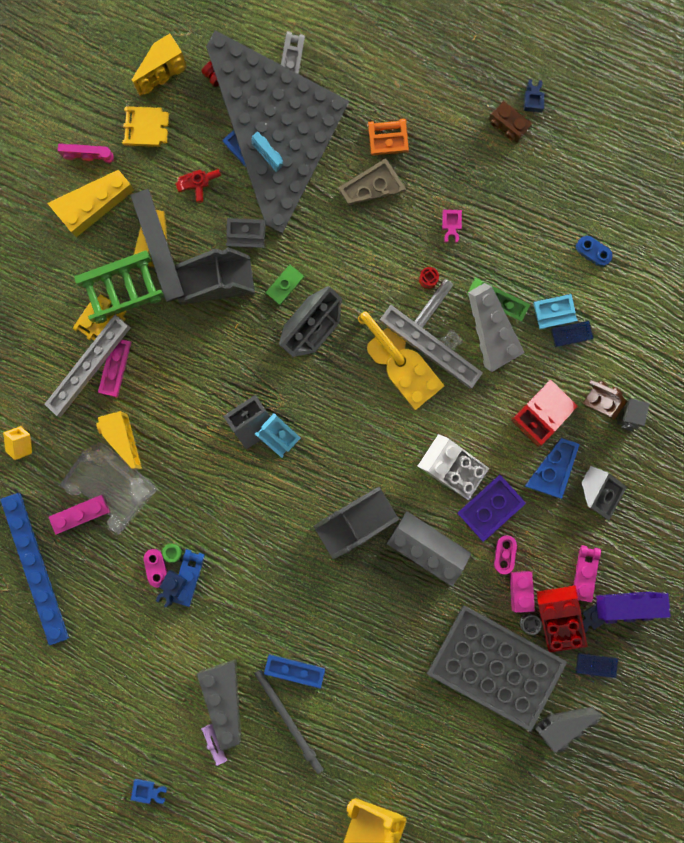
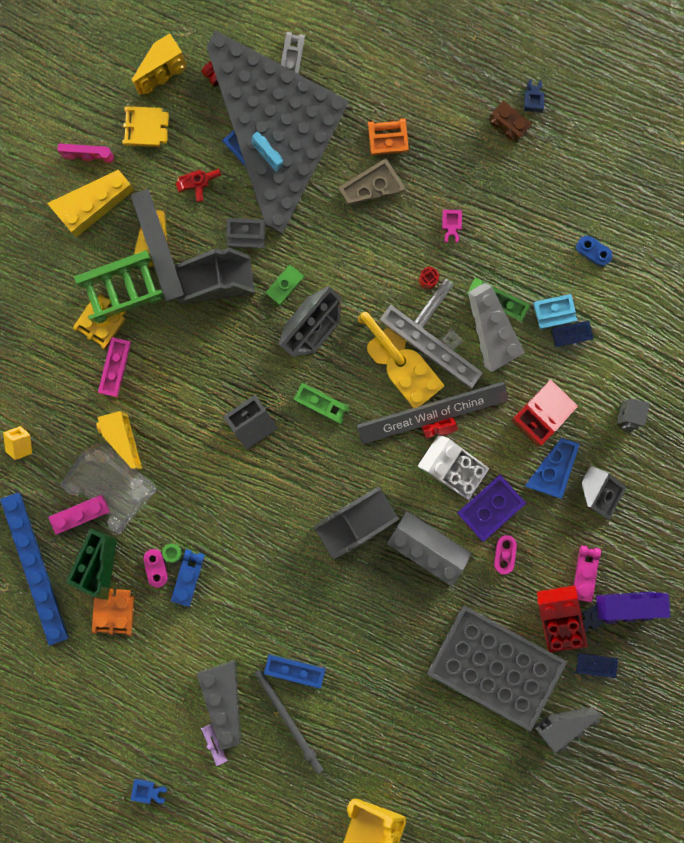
(87, 366): light grey plate -> none
(94, 565): none -> dark green wedge
(114, 613): none -> orange plate
(172, 587): dark blue plate -> none
(277, 435): medium azure plate -> none
(320, 403): none -> bright green plate
(432, 412): none -> dark grey tile
(442, 427): none -> red plate
(522, 591): dark pink brick -> none
(534, 624): dark grey wheel -> none
(605, 400): bracket -> none

